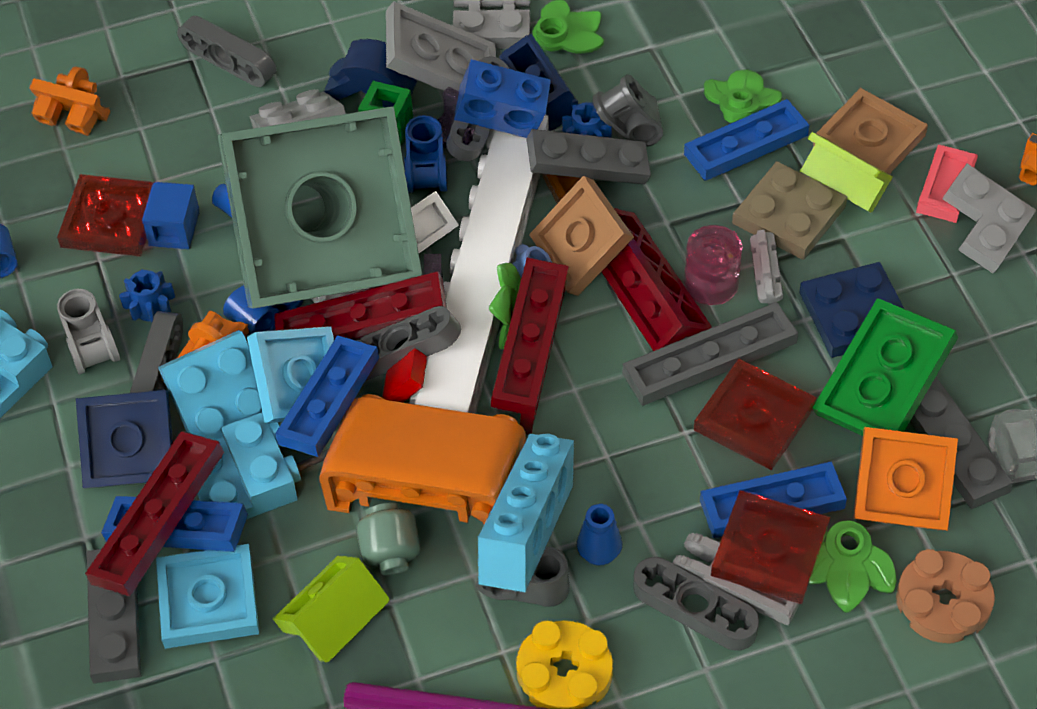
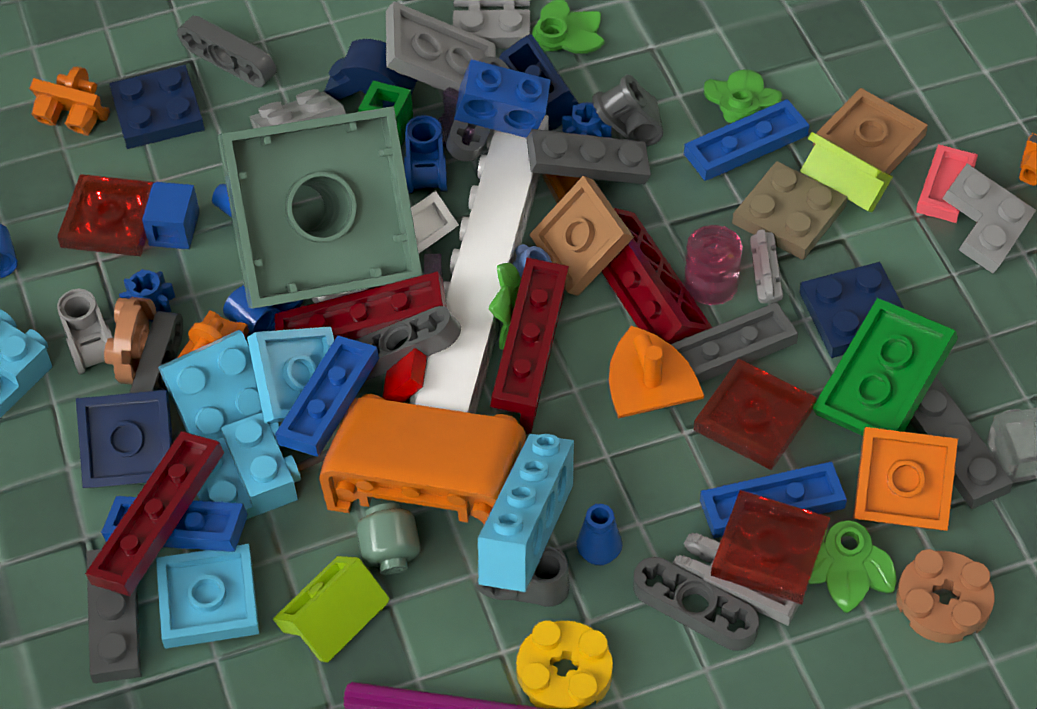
(130, 336): none -> nougat plate
(156, 106): none -> dark blue plate
(649, 375): none -> orange shield

